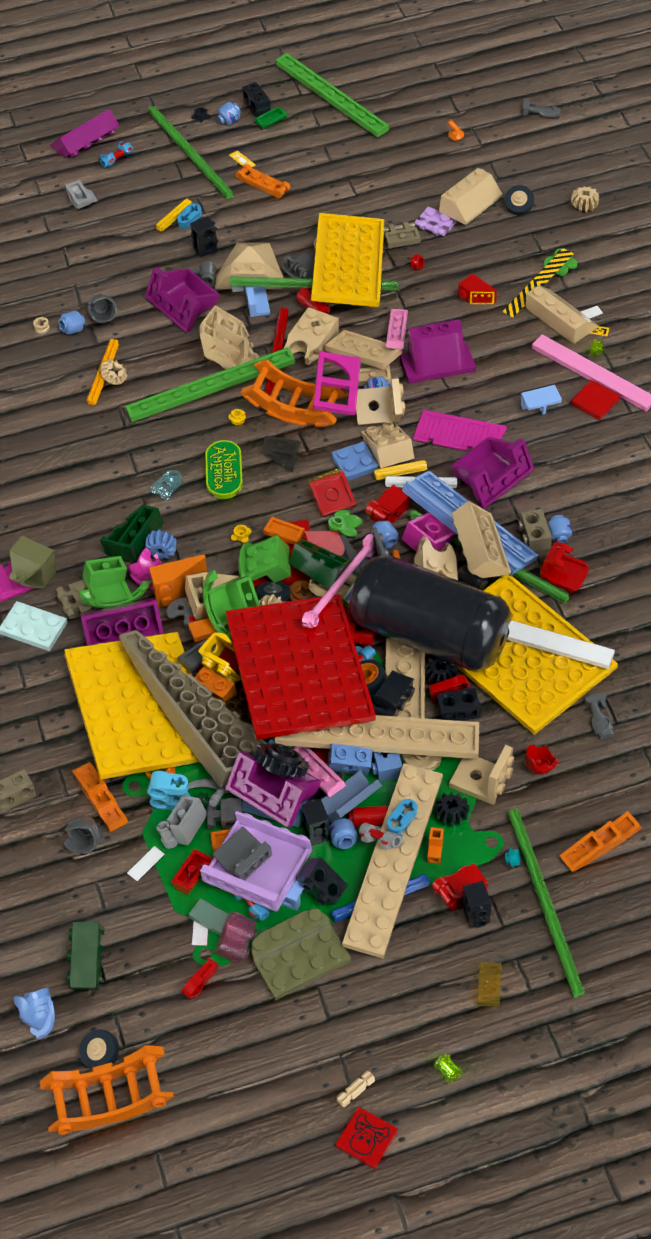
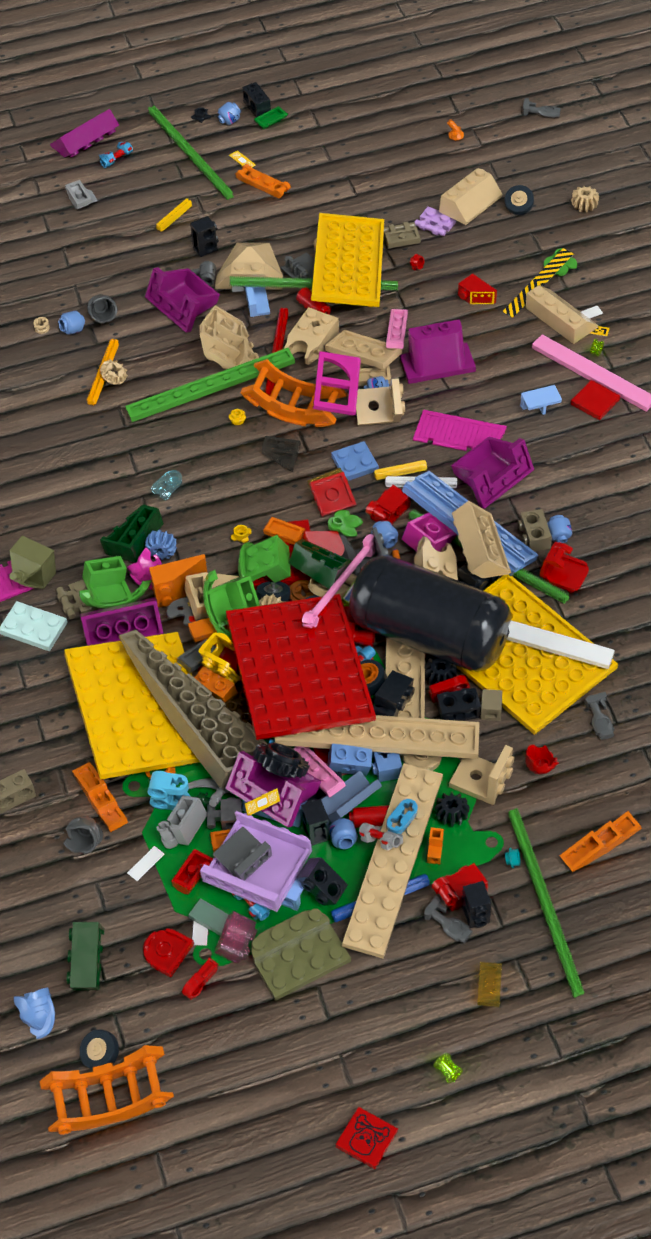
(166, 950): none -> red tile
(188, 215): dark azure beam -> none
(224, 469): tile -> none
(262, 802): none -> yellow sticker
(332, 95): bright green plate -> none
(355, 1088): tan axle -> none
(388, 444): tan slope -> none
(451, 926): none -> dark grey piece
(491, 705): none -> dark tan panel

